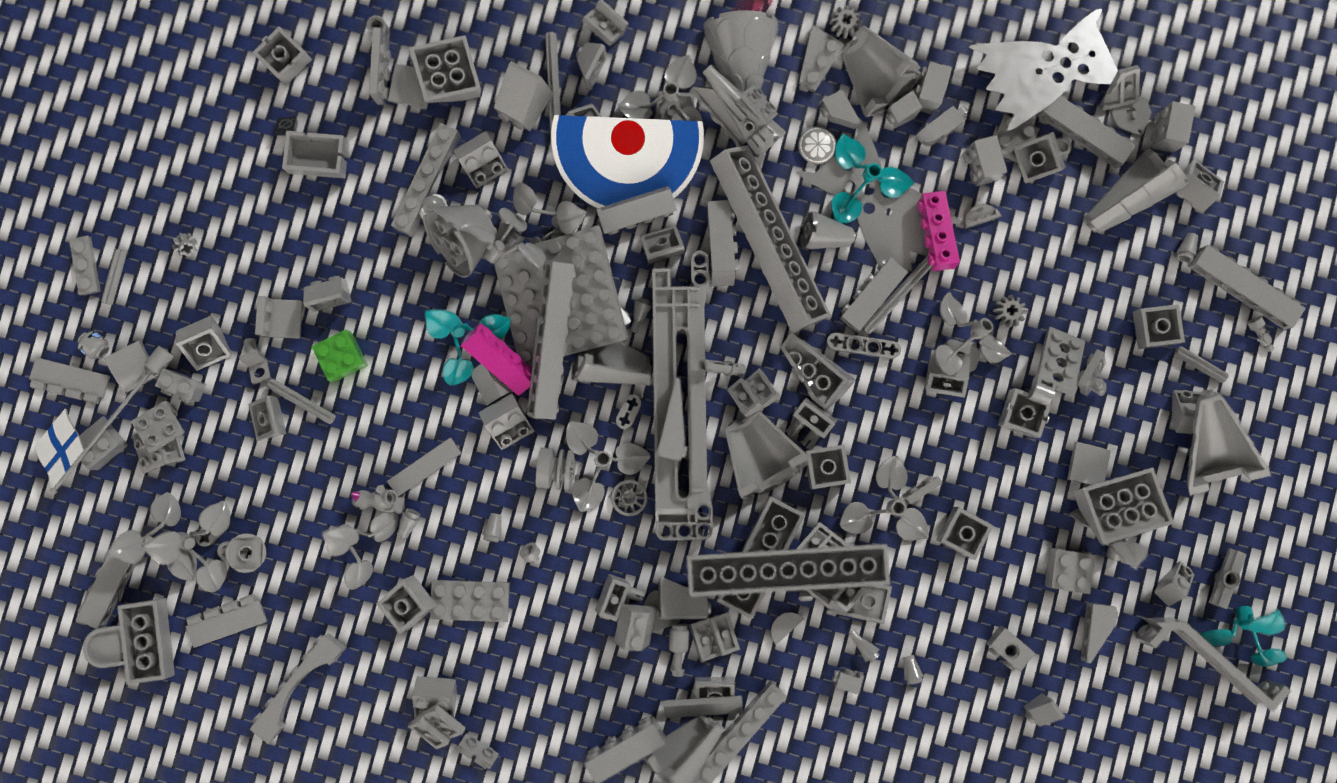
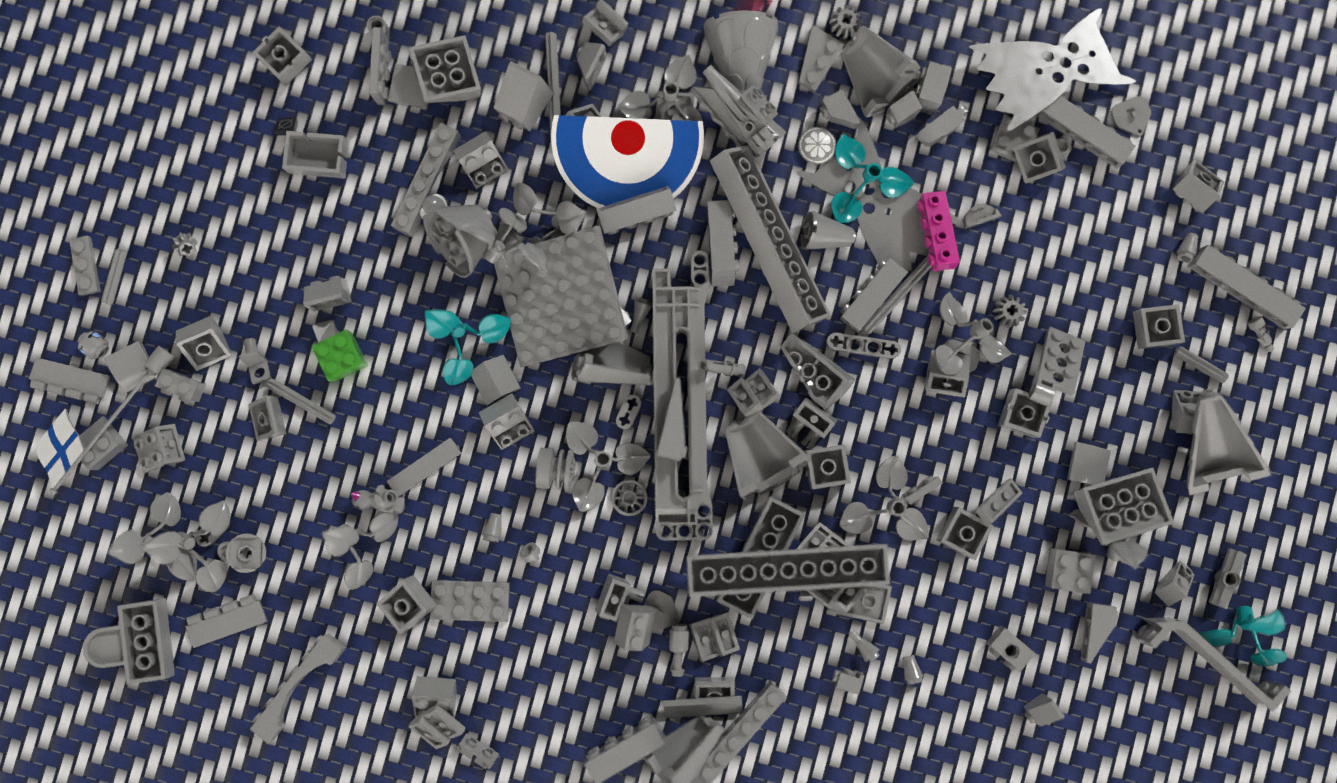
(105, 592): light grey brick -> none
(158, 426): light grey bracket -> none
(278, 318): light grey bracket -> none
(324, 330): none -> light grey slope
(408, 522): light grey cone -> none
(498, 358): dark pink brick -> none
(550, 339): light grey brick -> none
(662, 244): light grey slope -> none
(676, 603): light grey slope -> none
(784, 625): light grey tile -> none
(985, 161): light grey brick -> none
(998, 502): none -> light grey tile
(1089, 378): light grey plate -> none
(1123, 88): light grey wing -> none
(1136, 190): light grey cone -> none
(1172, 127): light grey brick -> none

